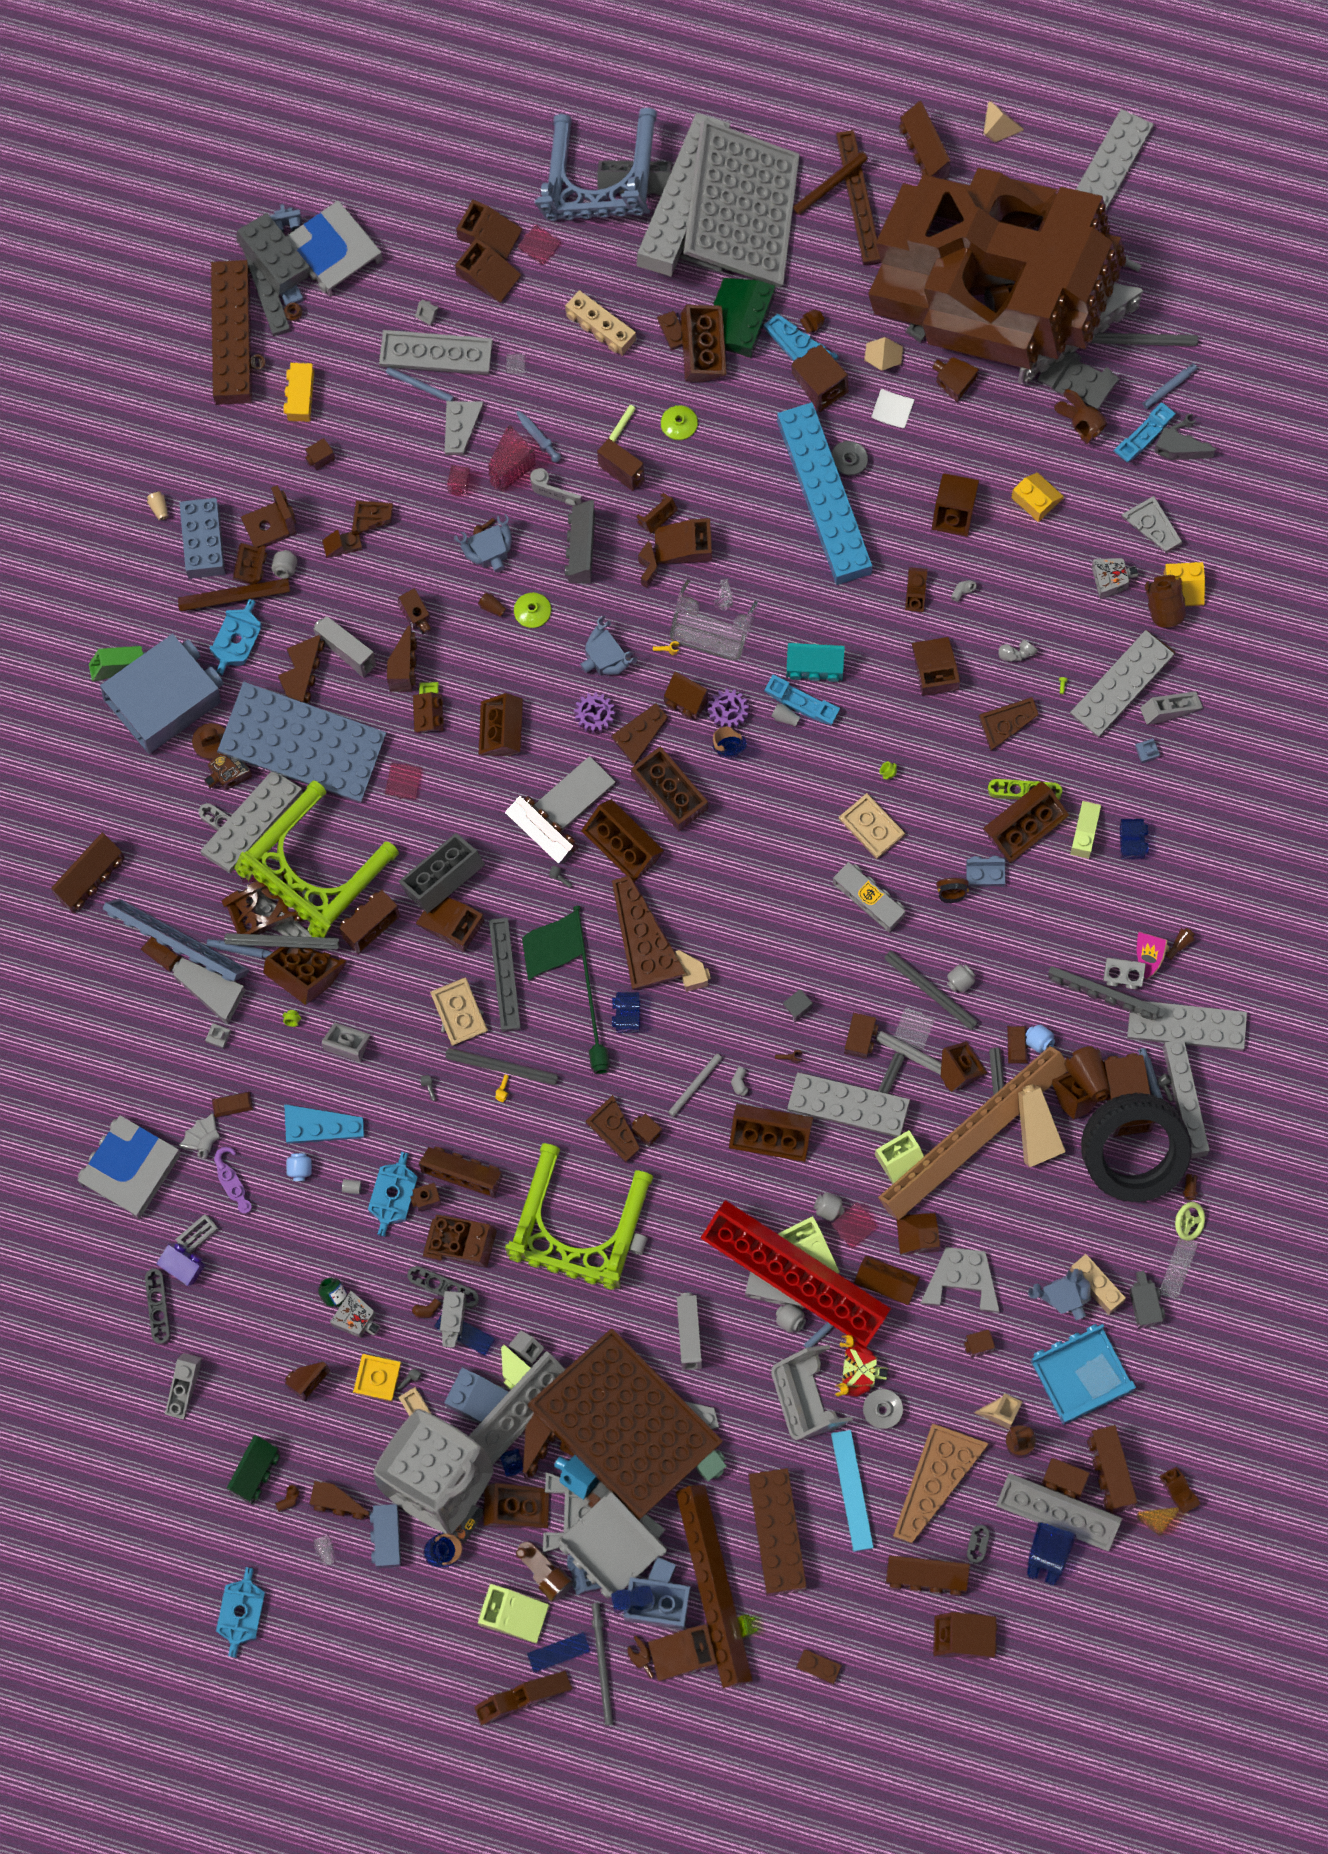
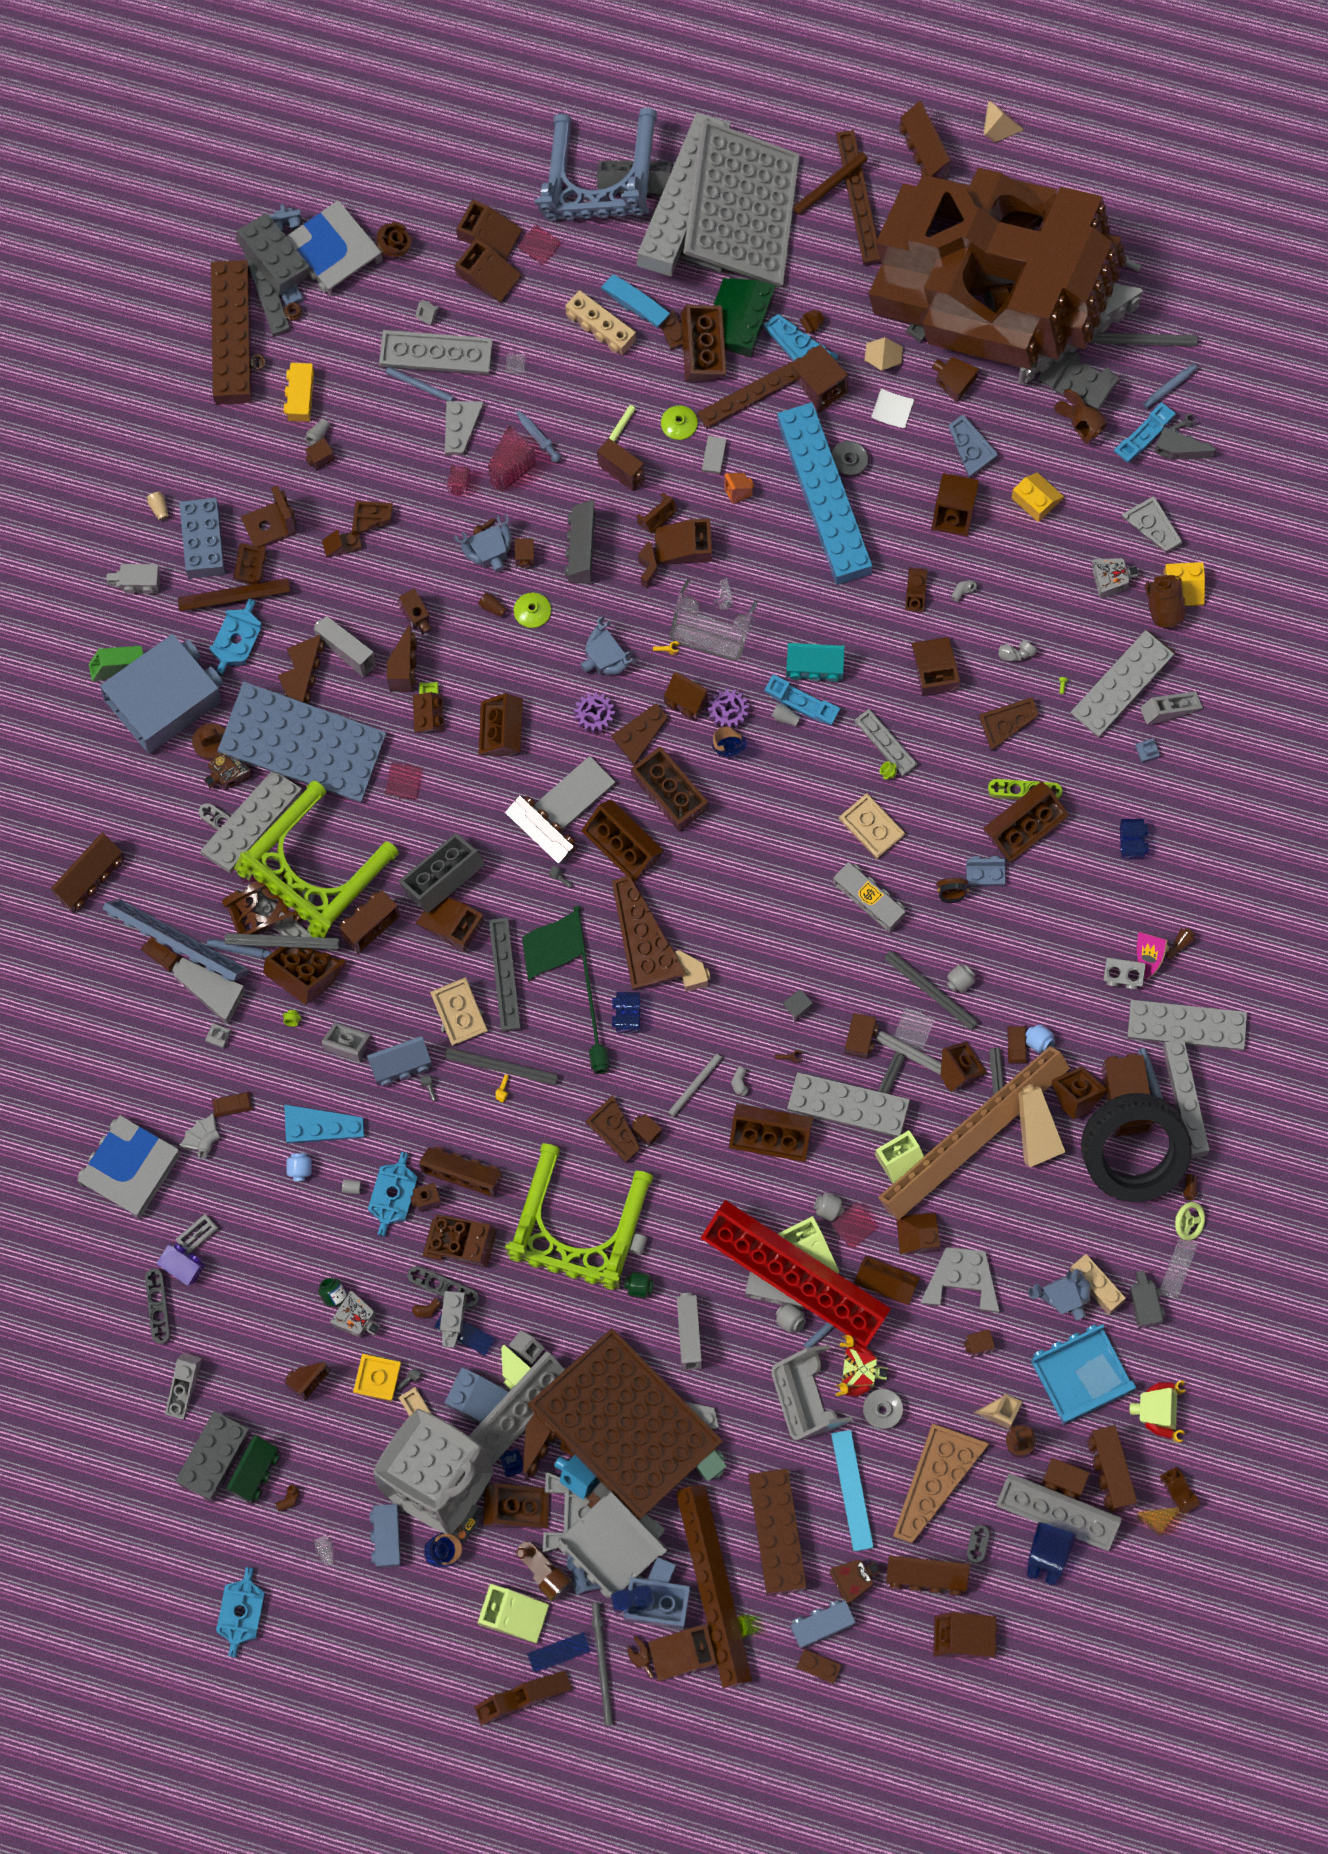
(136, 578): none -> light grey hinge
(213, 1456): none -> dark grey brick
(231, 1182): medium lavender piece -> none
(284, 564): light grey head -> none
(317, 432): none -> light grey cone
(331, 1498): reddish brown slope -> none
(393, 240): none -> reddish brown cone
(400, 1061): none -> sand blue slope
(524, 553): none -> reddish brown brick
(541, 485): light grey door -> none
(635, 300): none -> dark azure slope
(639, 1285): none -> dark green head
(714, 455): none -> light grey tile
(737, 486): none -> orange slope
(747, 396): none -> reddish brown plate
(822, 1624): none -> sand blue brick
(853, 1579): none -> reddish brown torso
(885, 742): none -> light grey tile
(971, 446): none -> sand blue wing
(1085, 829): yellowish green slope -> none
(1089, 1072): reddish brown cone -> none
(1110, 996): dark grey plate -> none
(1115, 156): light grey plate -> none
(1159, 1409): none -> yellowish green torso
(1163, 1081): dark grey hand -> none

